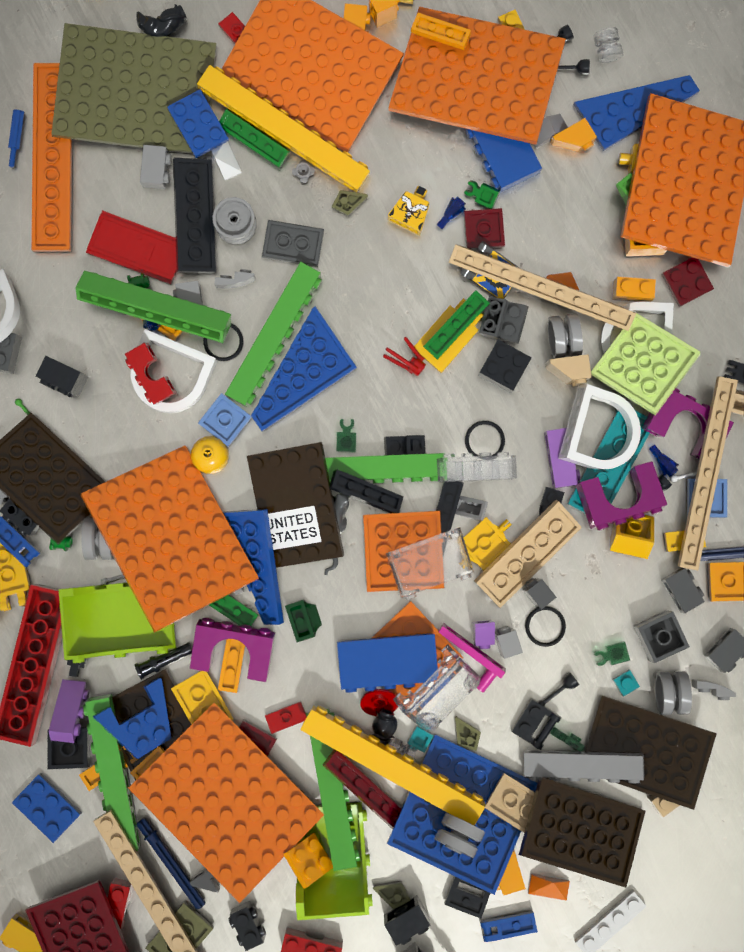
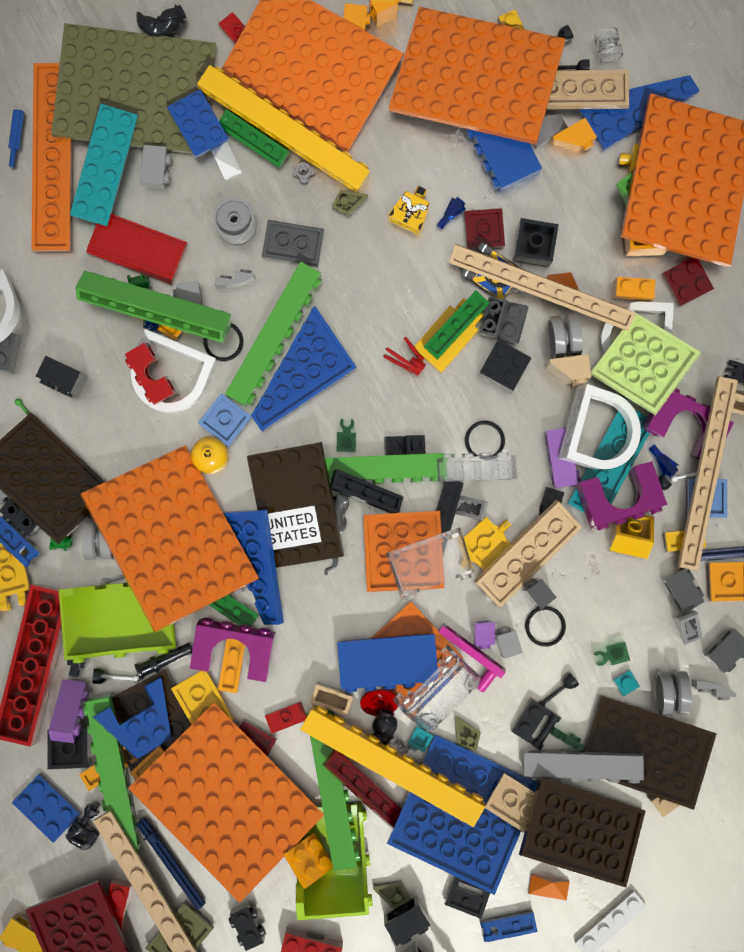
(80, 827): none -> black piece
(100, 677): none -> hinge
(104, 165): none -> teal plate
(194, 215): black plate -> none
(206, 881): dark grey slope -> none
(303, 620): dark green slope -> none
(331, 698): none -> tan brick
(440, 31): light orange plate -> none
(458, 837): light grey wheel -> none
(485, 194): green plate -> none
(512, 878): light orange slope -> none
(535, 242): none -> black brick
(590, 90): none -> tan plate
(661, 636): dark grey brick -> none
(688, 626): none -> light grey slope

